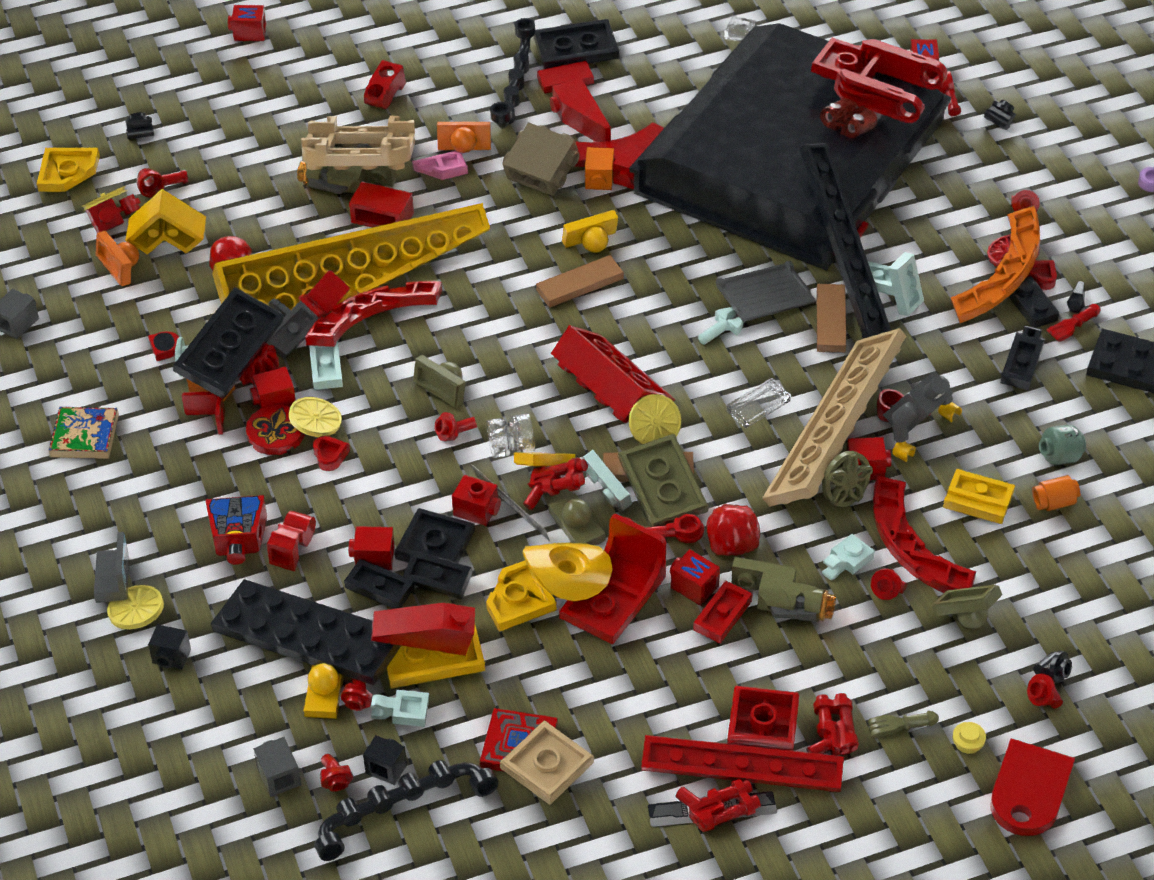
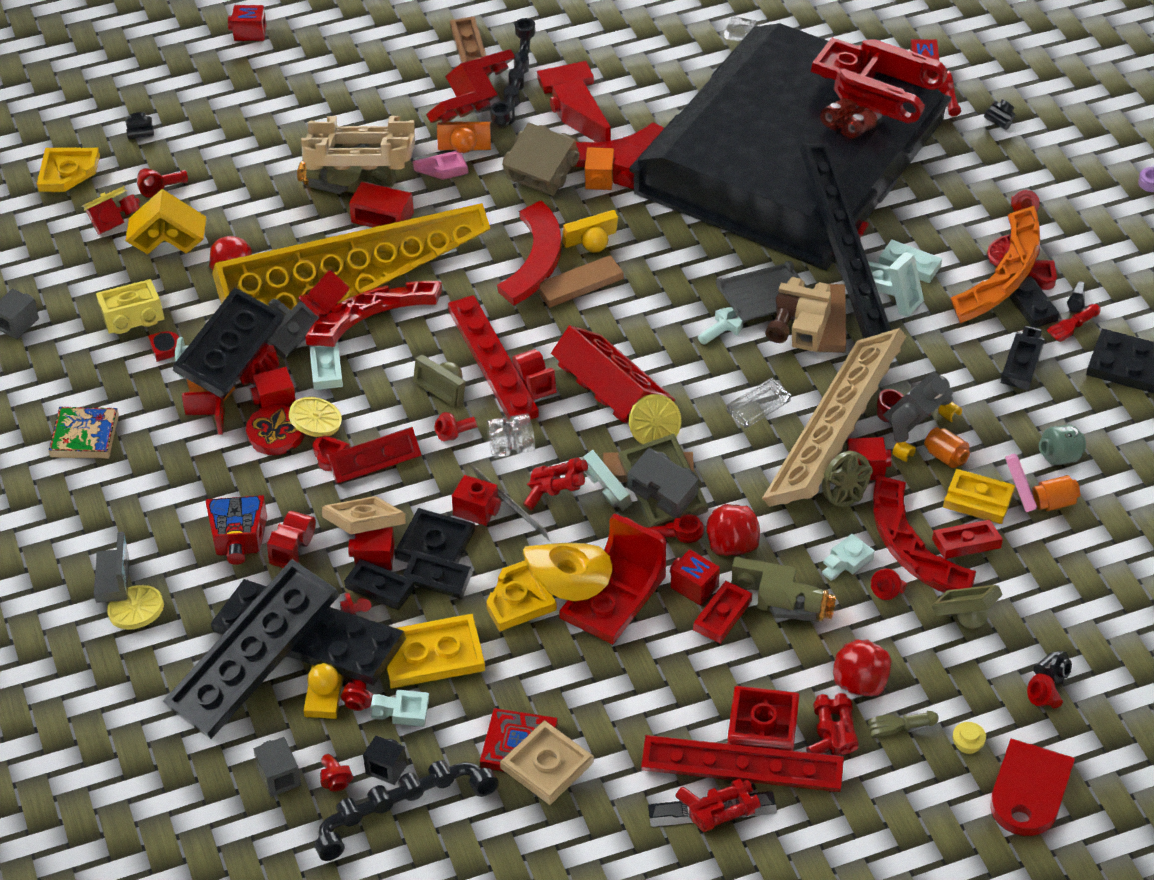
(116, 257): orange tile -> none
(130, 306): none -> light yellow plate
(169, 647): black plate -> none
(251, 648): none -> black plate
(352, 607): none -> red plate
(363, 515): none -> tan tile
(374, 455): none -> red plate
(384, 87): red leg -> none
(428, 627): red slope -> none
(467, 39): none -> medium nougat tile
(471, 86): none -> red bracket
(492, 358): none -> red plate
(535, 376): none -> red leg
(541, 459): yellow tile -> none
(542, 258): none -> red tile
(576, 43): black plate -> none
(576, 520): olive tile -> none
(664, 481): none -> dark grey brick
(807, 309): none -> tan hips
(862, 668): none -> red hair
(926, 263): none -> light aqua plate
(947, 447): none -> orange brick
(967, 539): none -> red plate
(1021, 482): none -> bright pink tile

